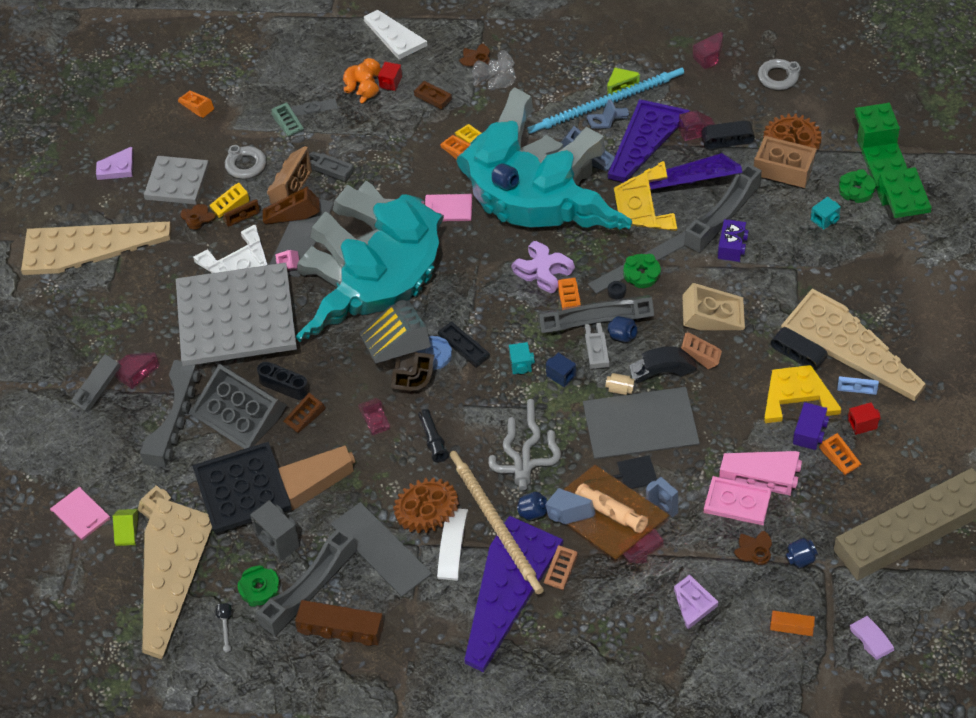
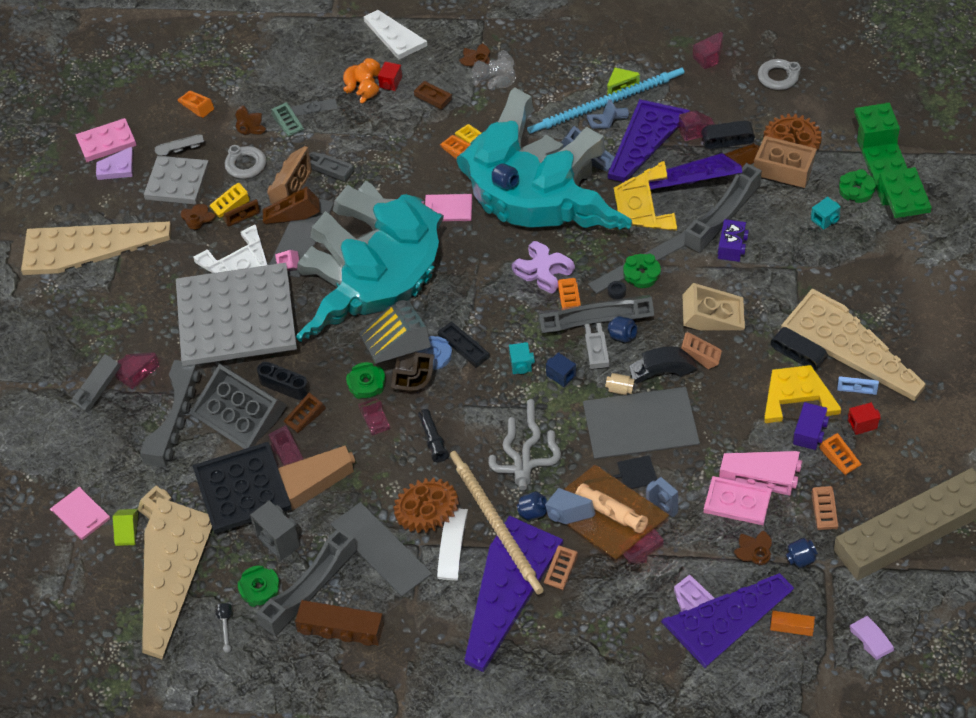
(105, 140): none -> bright pink plate
(177, 145): none -> light grey hinge
(250, 121): none -> reddish brown plate
(284, 446): none -> clear pink slope
(365, 389): none -> green plate
(723, 620): none -> dark purple wing
(744, 154): none -> reddish brown slope
(824, 495): none -> nougat slope

